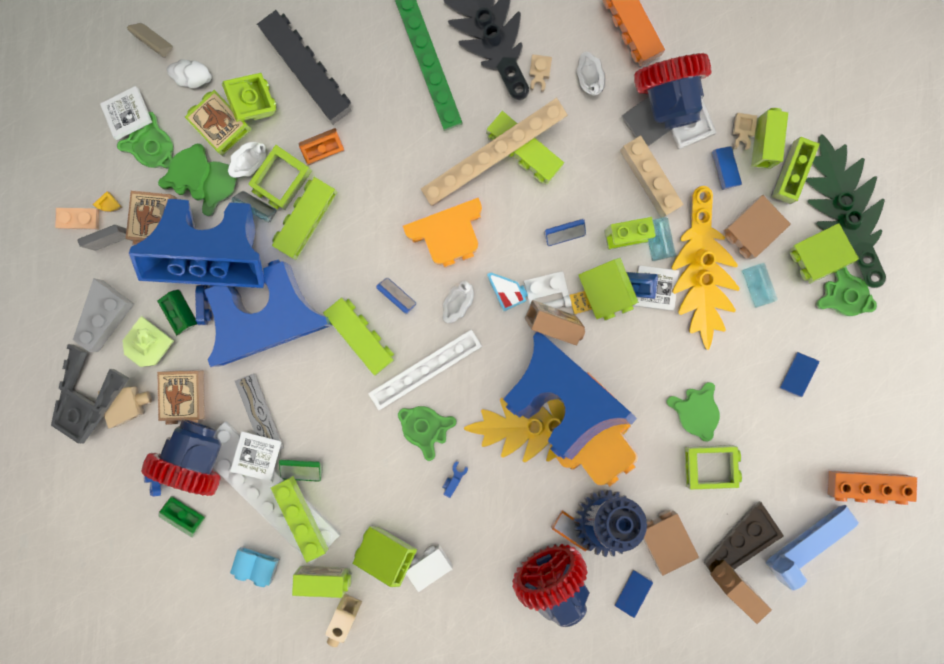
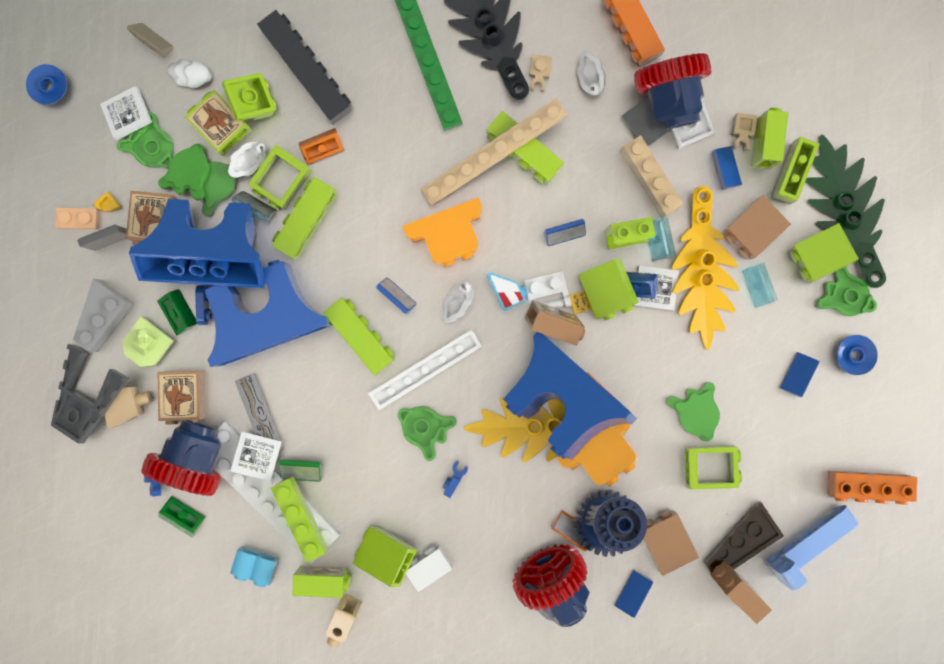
(40, 78): none -> blue dish
(866, 354): none -> blue dish

